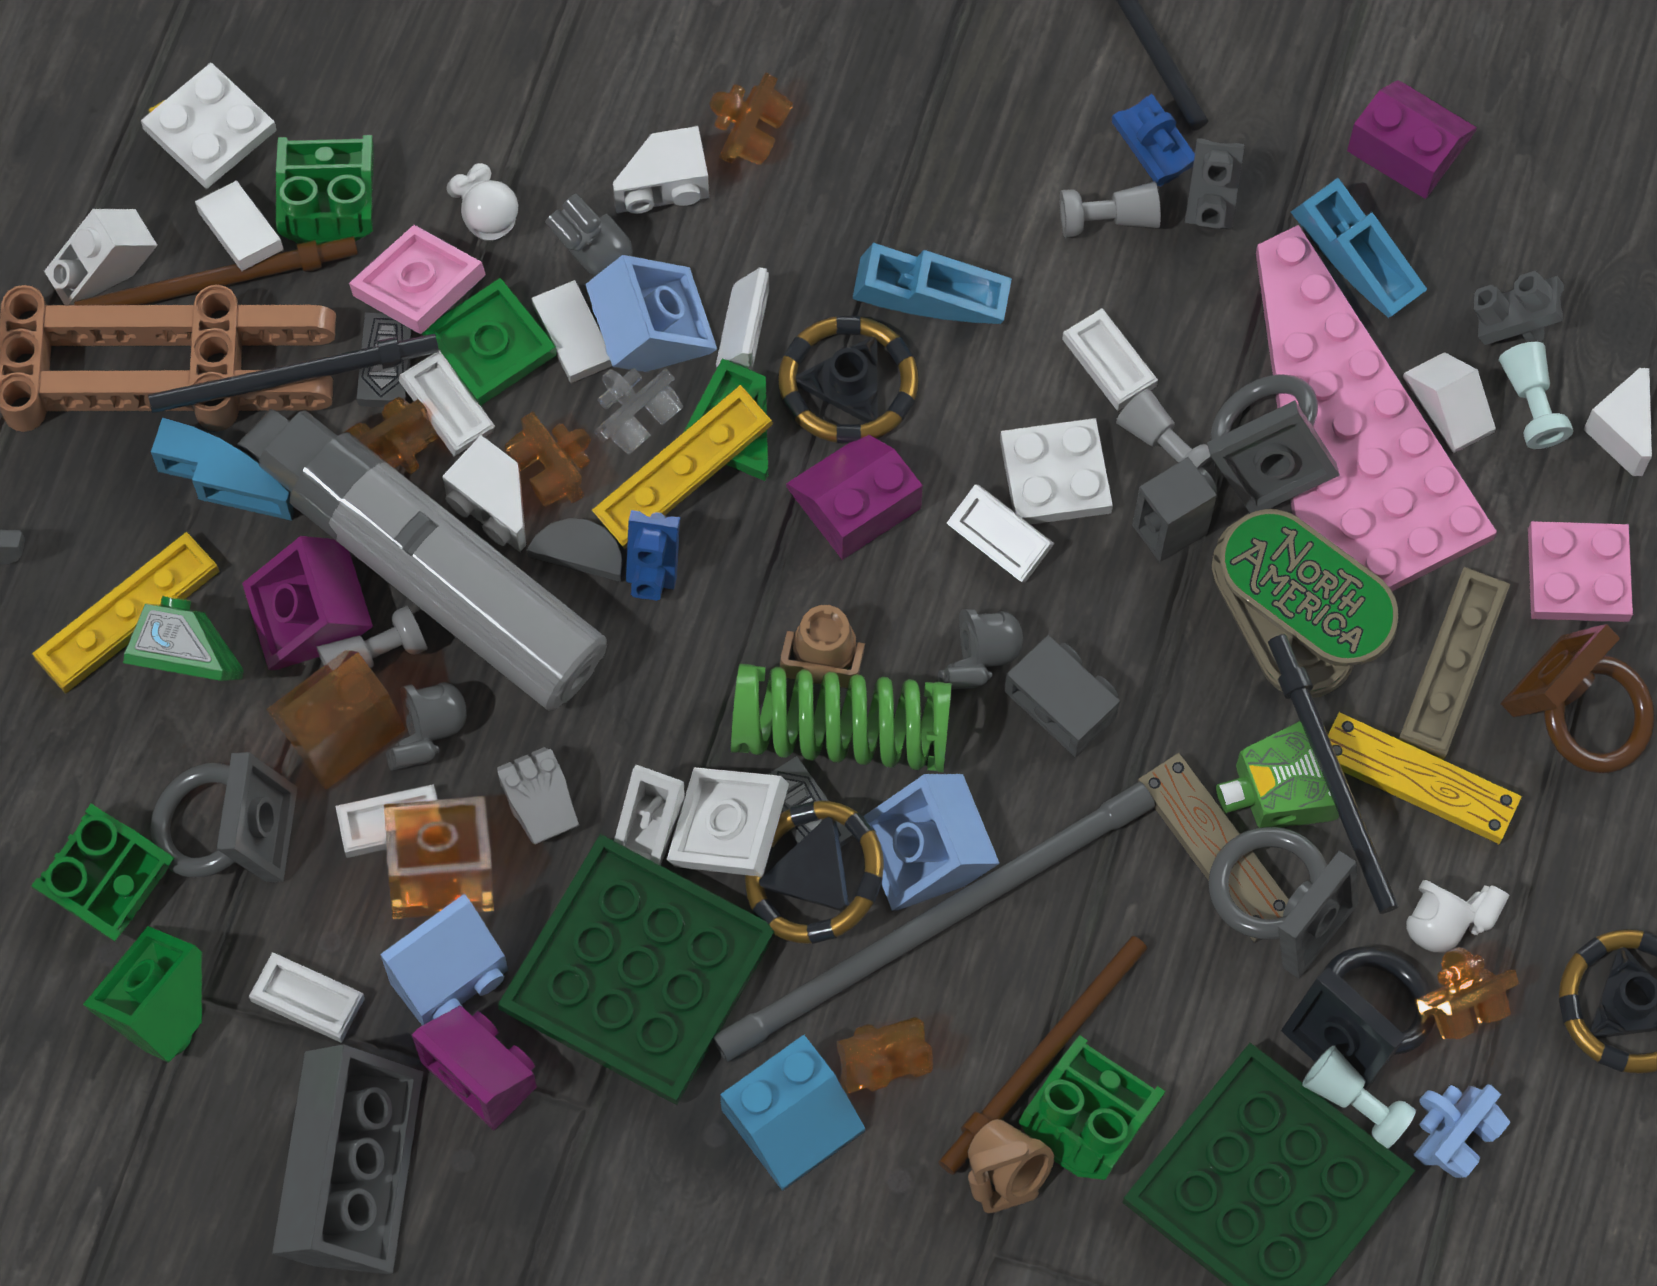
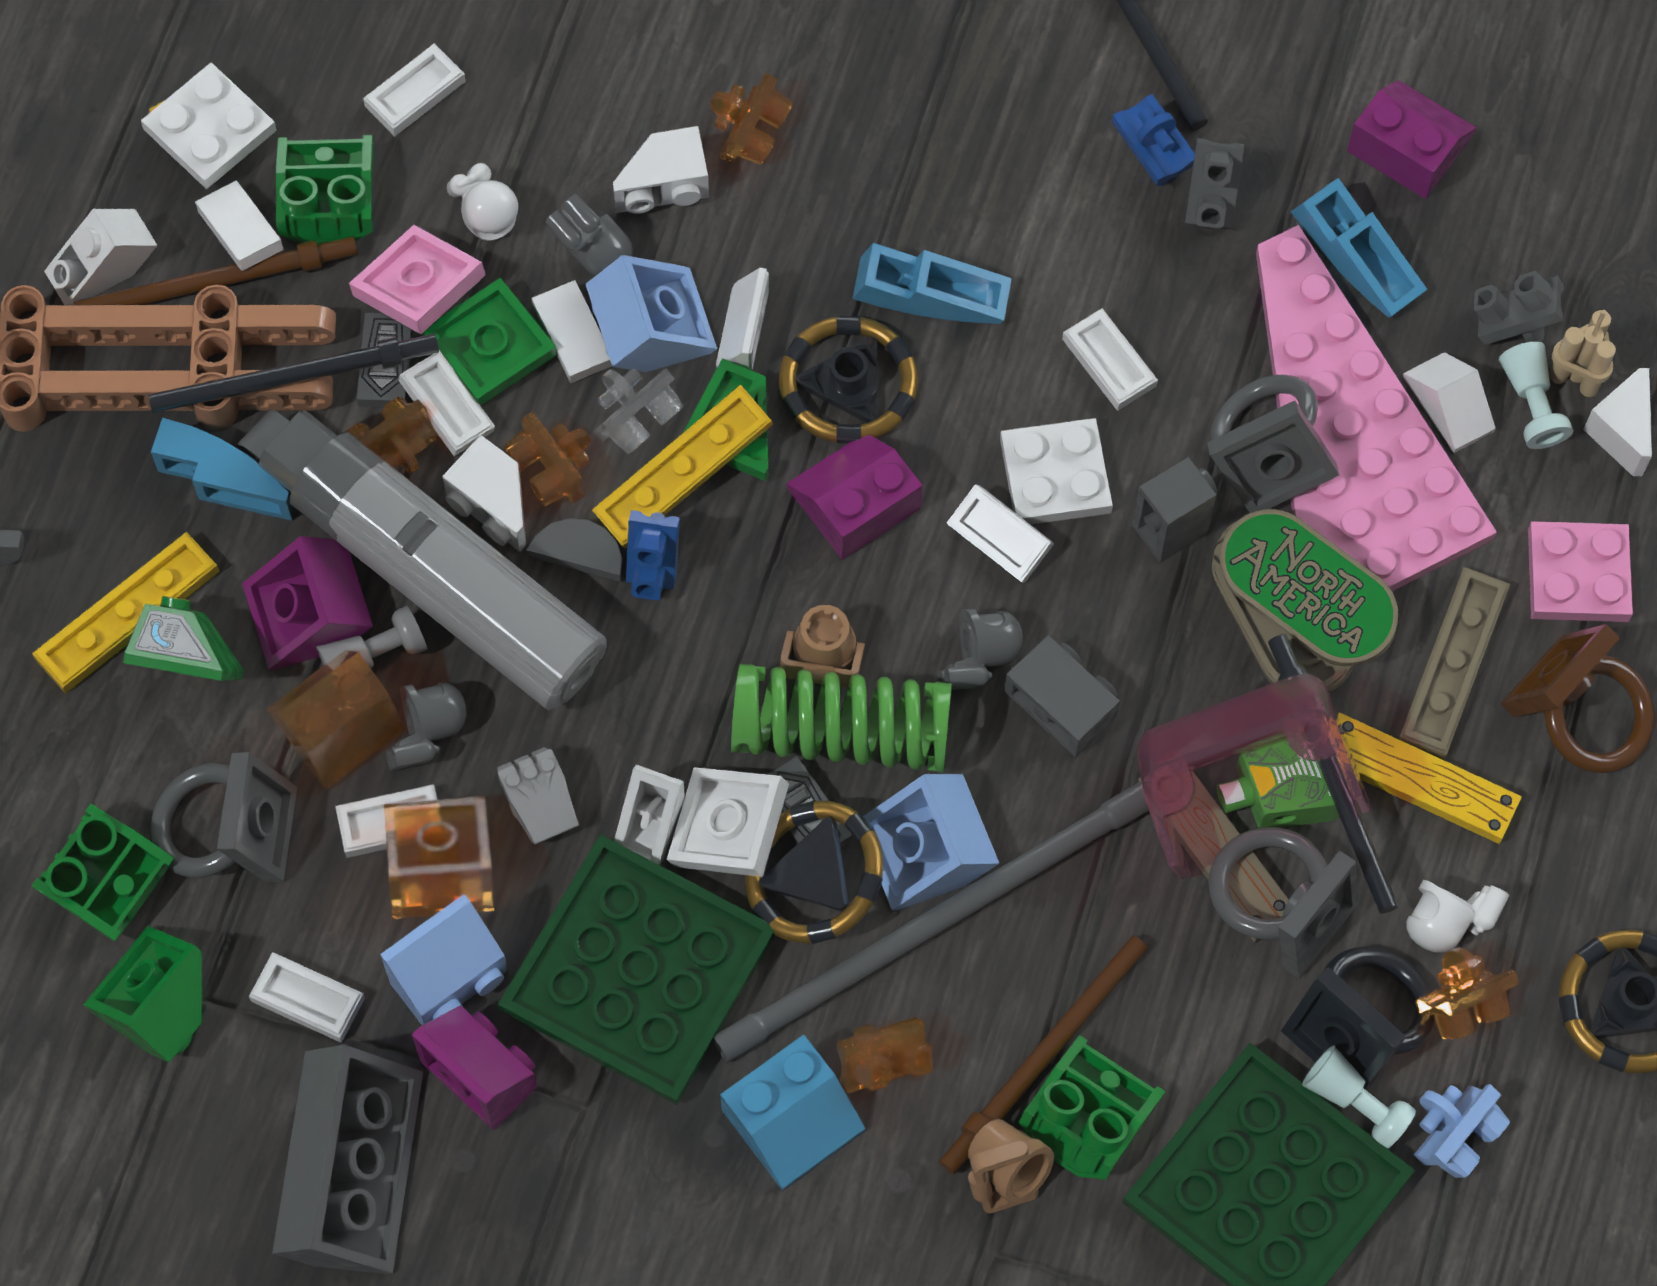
(414, 90): none -> white tile
(1128, 207): light grey piece -> none
(1154, 426): light grey piece -> none
(1290, 708): none -> clear pink windscreen
(1585, 355): none -> tan piece

